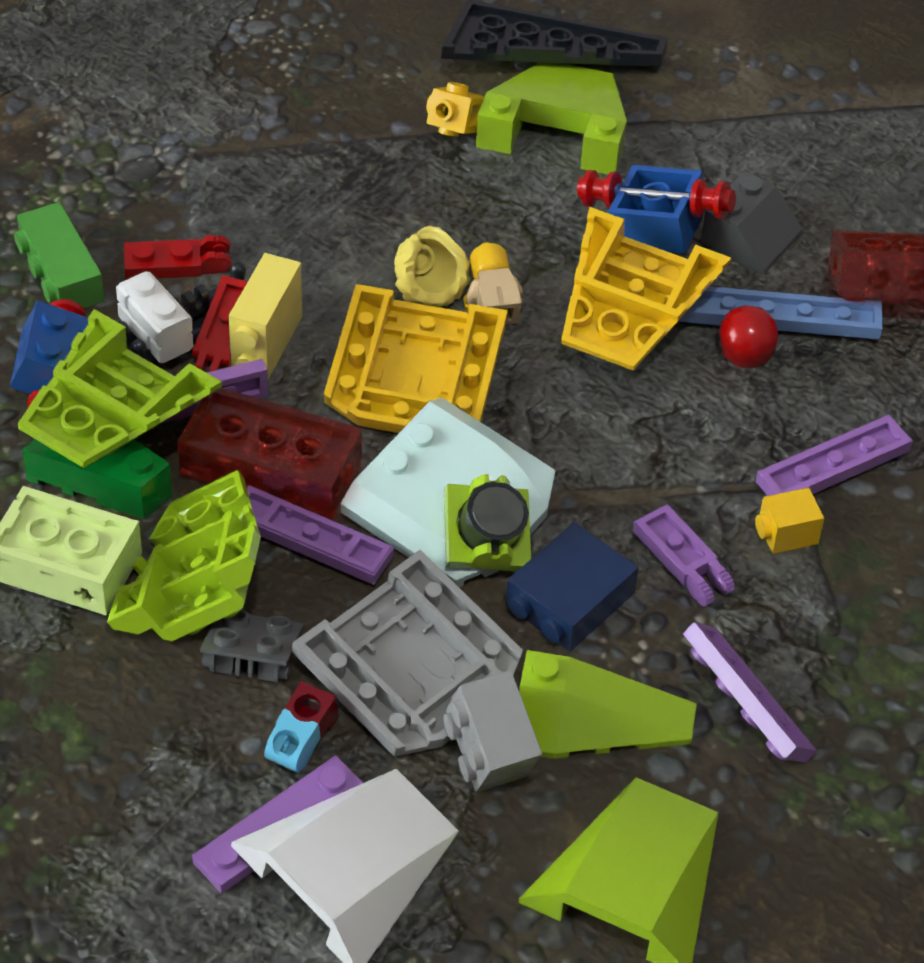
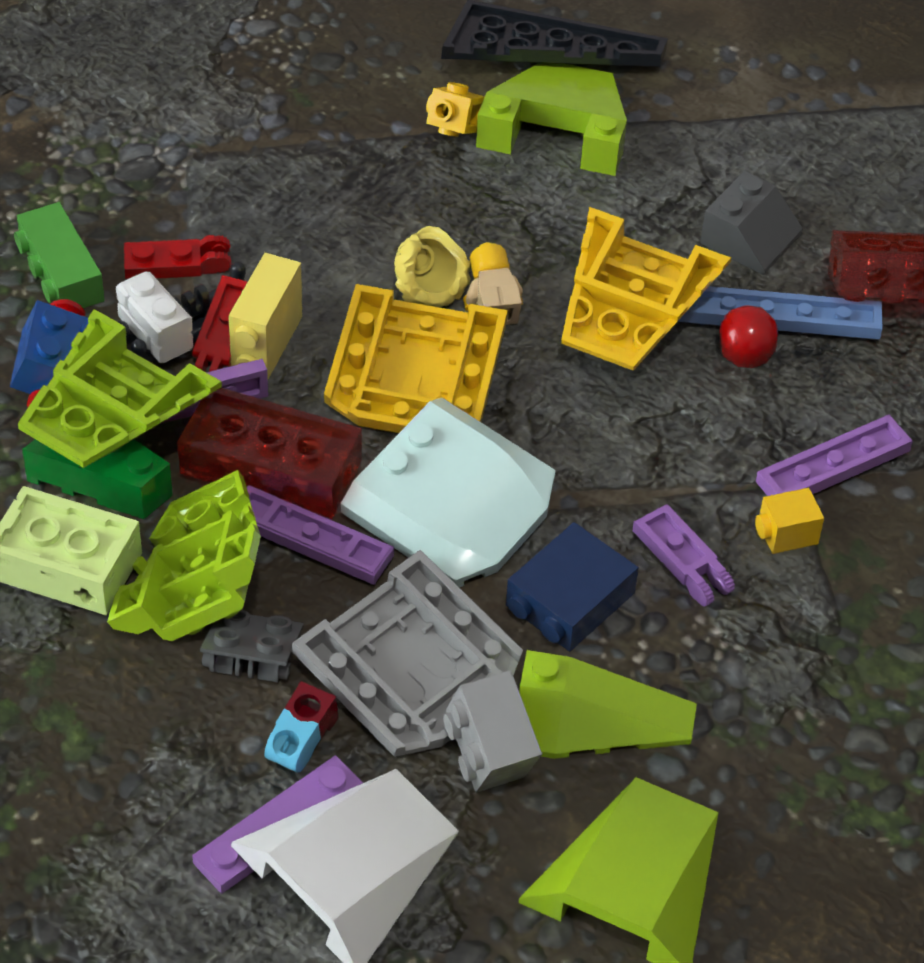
(490, 521): piece -> none
(658, 202): blue brick -> none
(758, 704): medium lavender plate -> none

